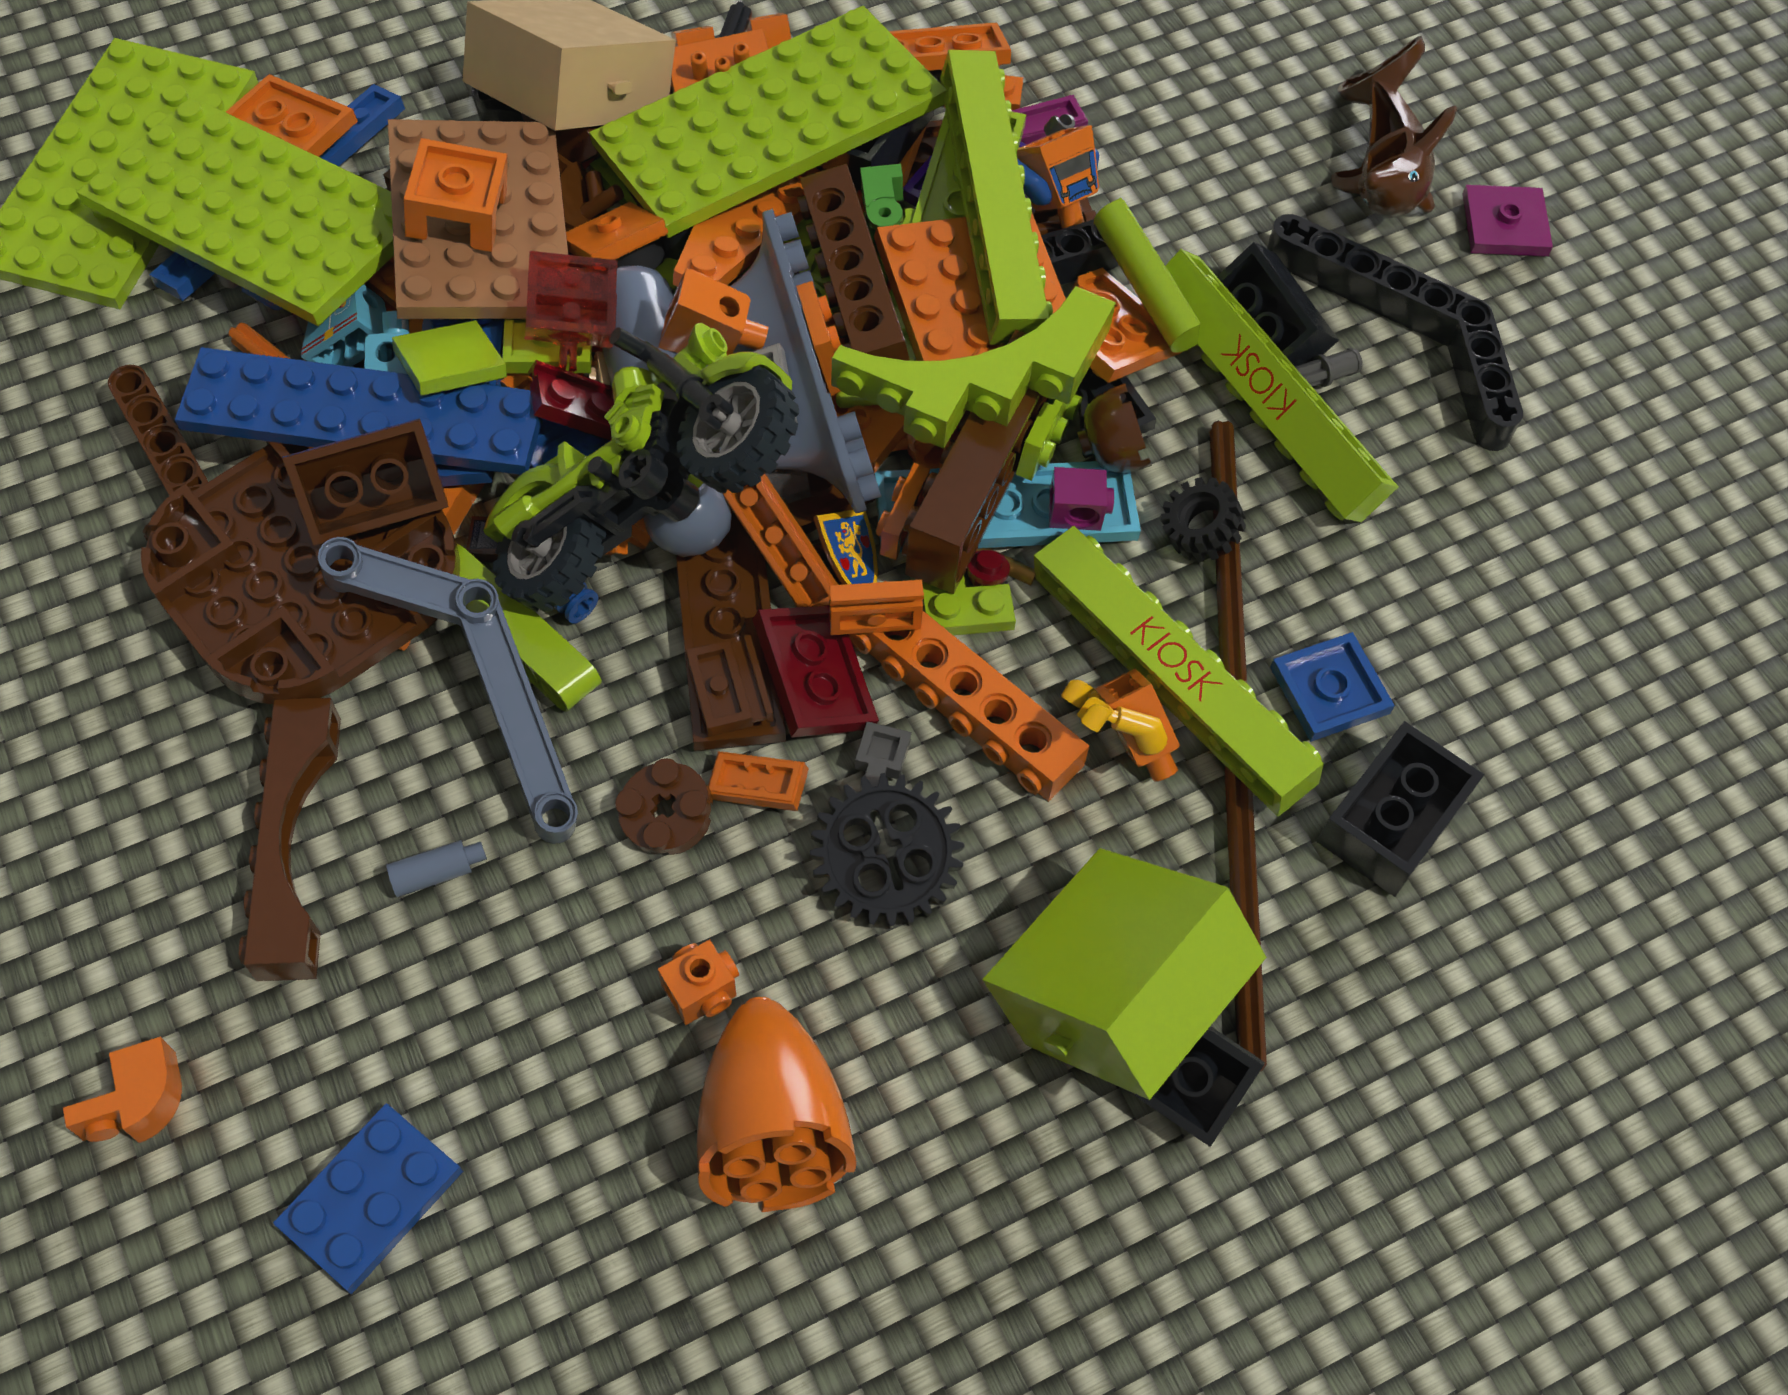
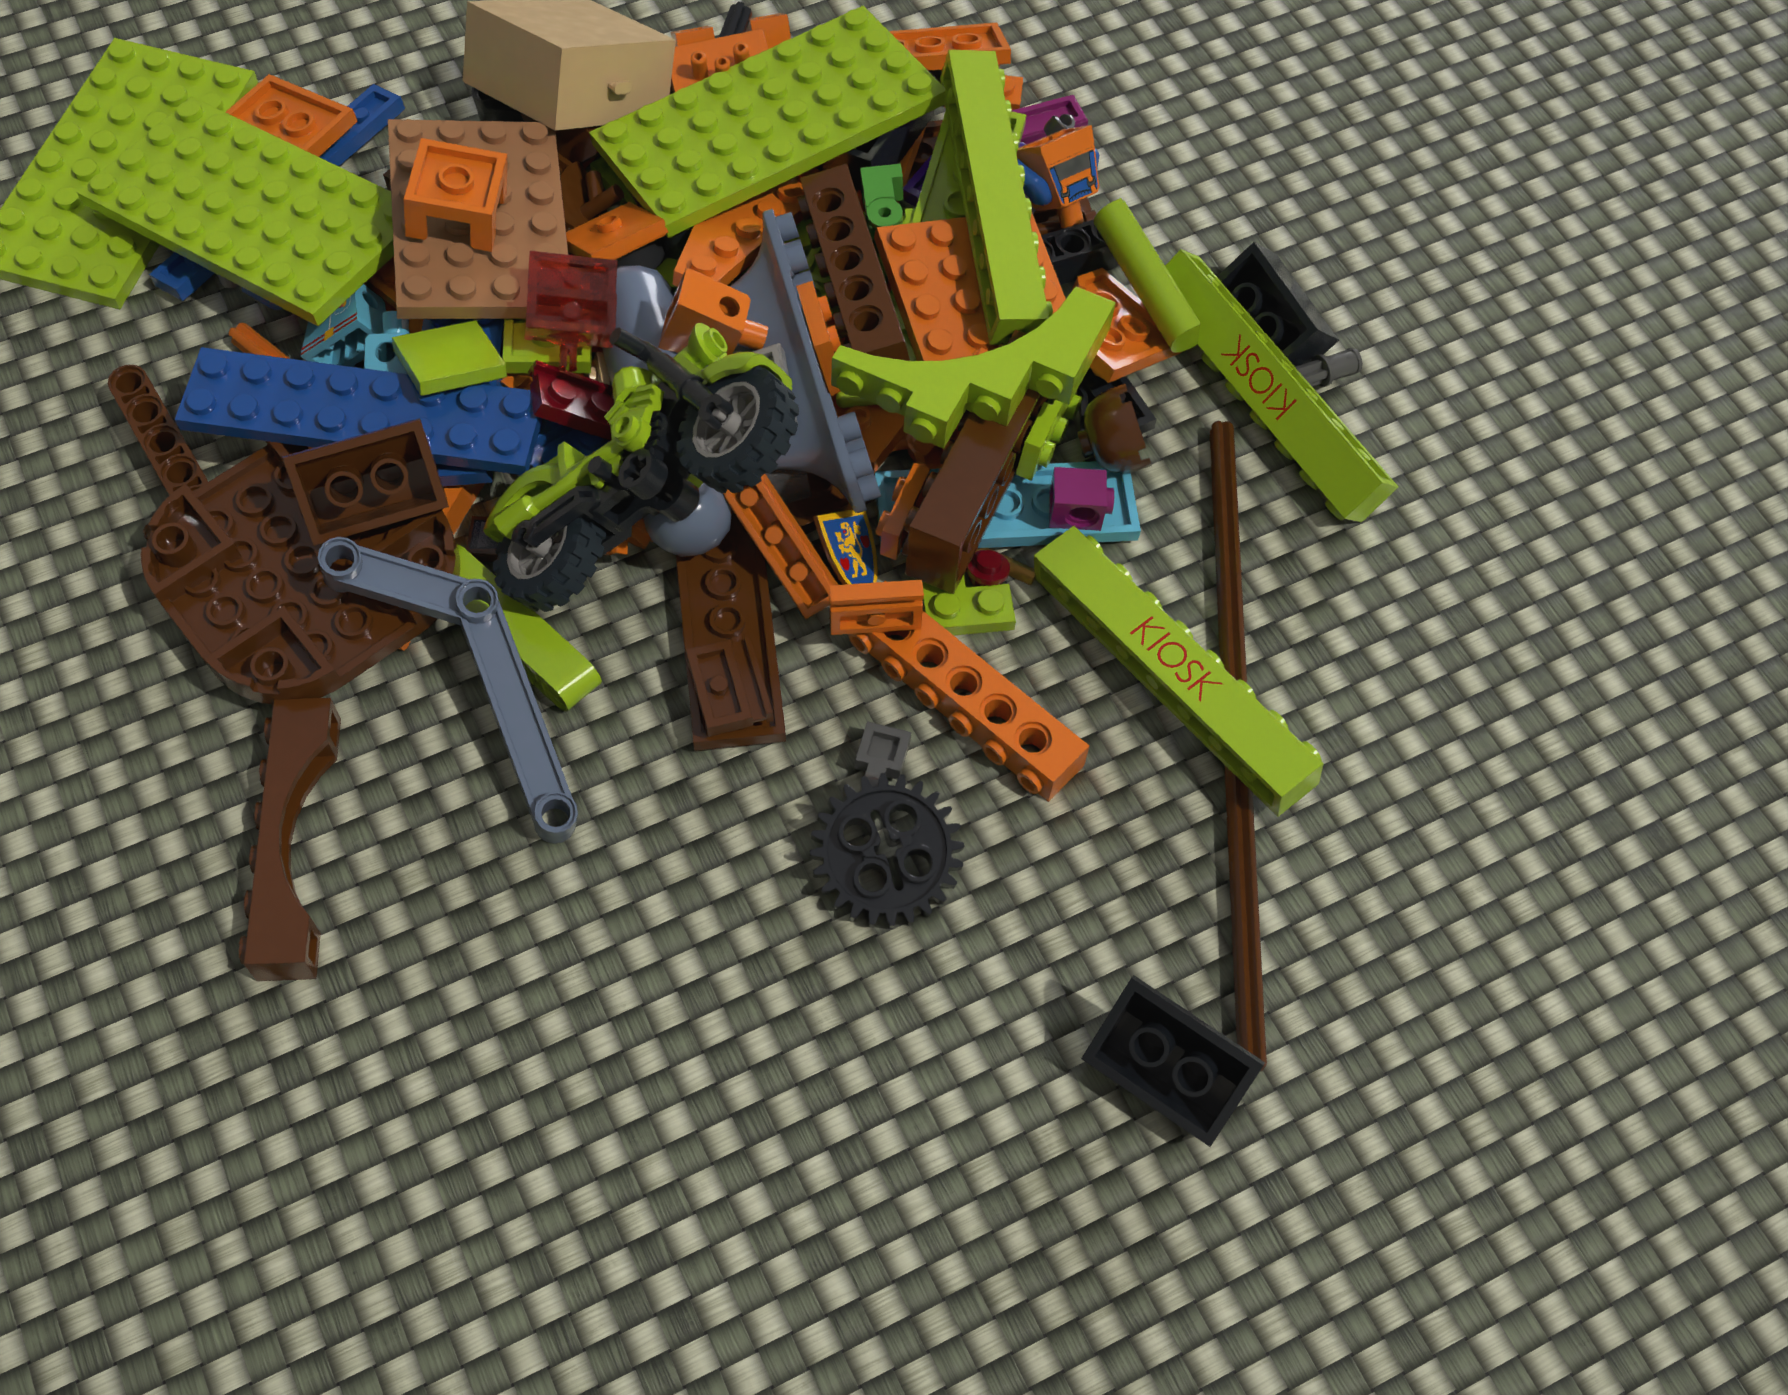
(143, 1099): orange brick -> none
(368, 1198): blue plate -> none
(433, 866): sand blue cylinder -> none
(579, 605): blue bush -> none
(640, 800): reddish brown plate -> none
(699, 981): orange brick -> none
(758, 780): orange plate -> none
(769, 1105): orange cylinder -> none
(813, 672): dark red plate -> none
(1126, 970): lime container -> none
(1134, 715): torso -> none
(1191, 503): black tyre -> none
(1331, 686): blue plate -> none
(1399, 150): reddish brown animal -> none
(1399, 808): black brick -> none
(1419, 304): black beam -> none
(1507, 220): magenta plate -> none

